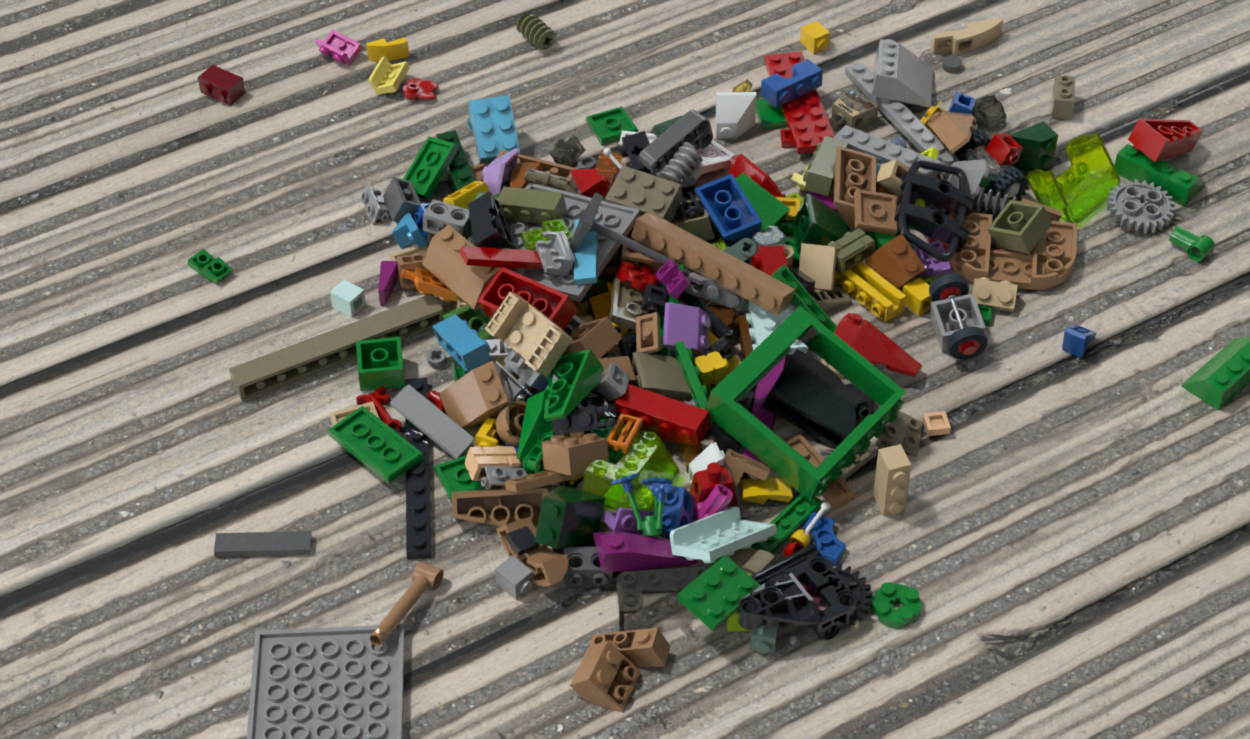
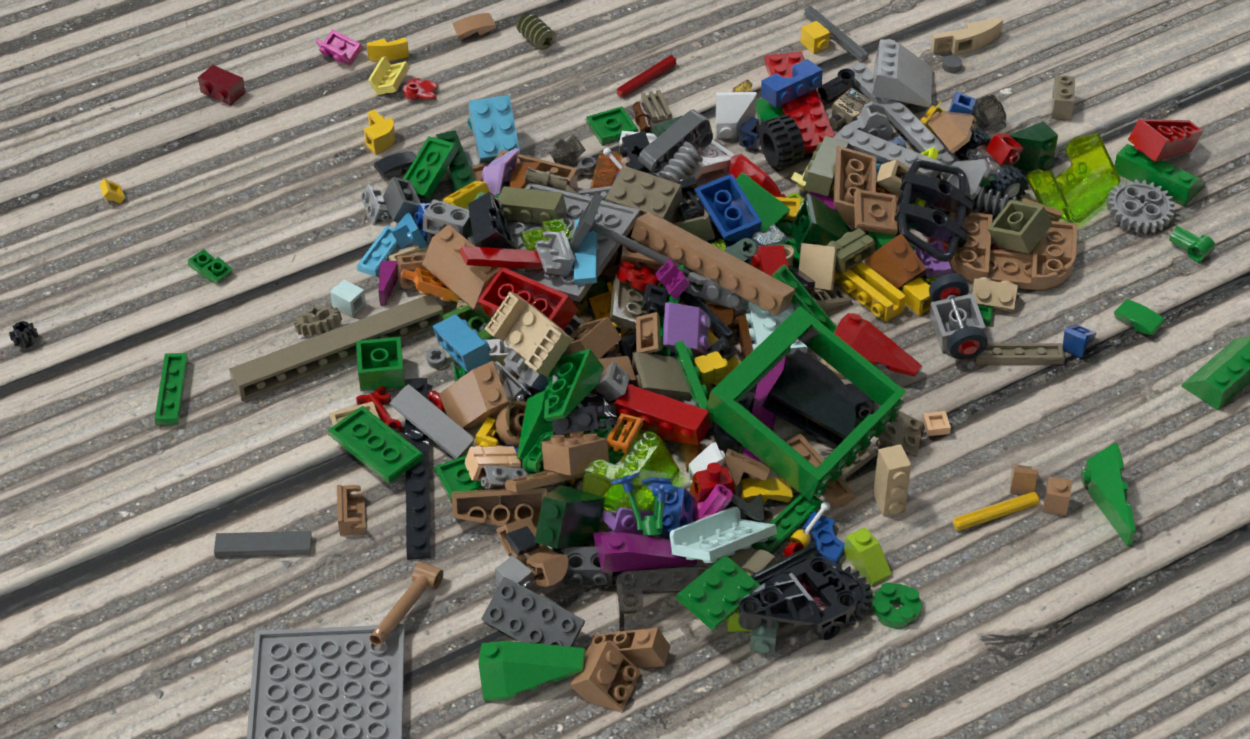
(23, 334): none -> black gear
(112, 191): none -> yellow plate
(171, 389): none -> green plate
(317, 320): none -> dark tan gear
(351, 510): none -> medium nougat hinge
(379, 251): none -> medium azure tile
(380, 133): none -> yellow brick
(393, 164): none -> black slope
(478, 23): none -> medium nougat slope
(517, 666): none -> green wedge
(531, 617): none -> dark grey bracket
(591, 181): red slope -> none
(642, 117): none -> reddish brown pin
(646, 76): none -> red axle
(653, 97): none -> dark tan tile
(749, 135): none -> dark blue bracket
(749, 511): none -> pearl dark grey slope
(781, 141): none -> black tyre
(835, 33): none -> dark grey axle
(839, 85): none -> black piece
(867, 556): none -> lime slope
(873, 121): none -> light grey hinge
(995, 511): none -> yellow axle
(1021, 354): none -> dark tan tile
(1023, 479): none -> medium nougat slope
(1057, 496): none -> medium nougat brick
(1106, 488): none -> green wedge
(1140, 316): none -> green slope

